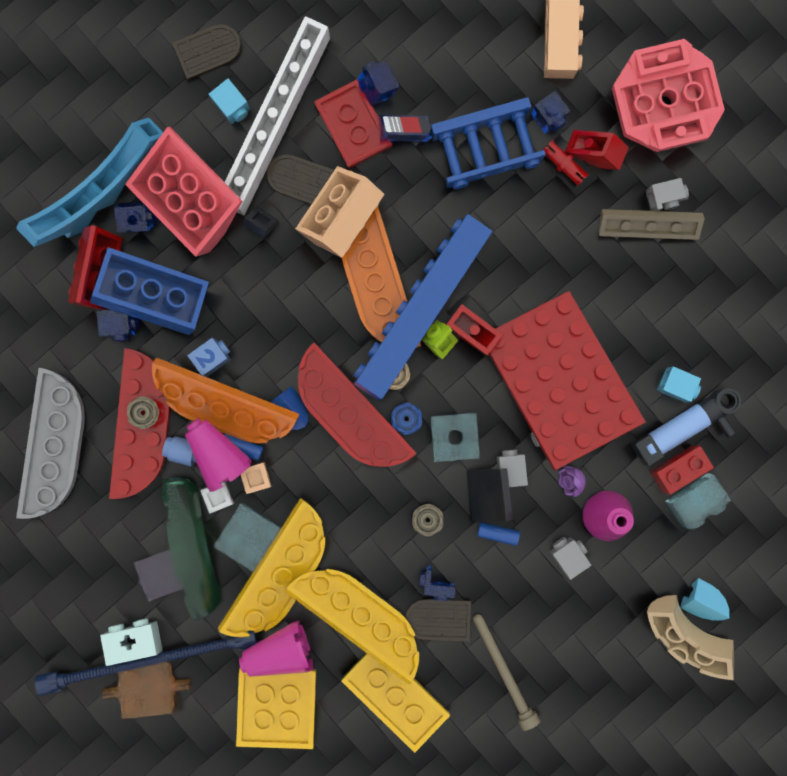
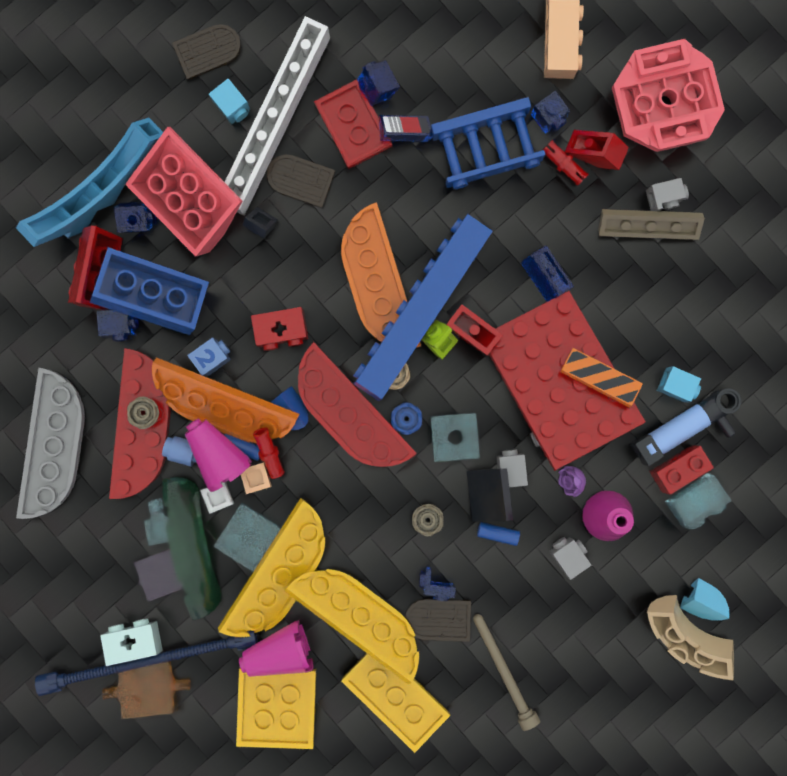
(156, 526): none -> clear light blue plate
(266, 323): none -> red brick
(268, 453): none -> red pin
(340, 211): light nougat brick -> none
(547, 274): none -> clear blue slope
(601, 377): none -> orange tile

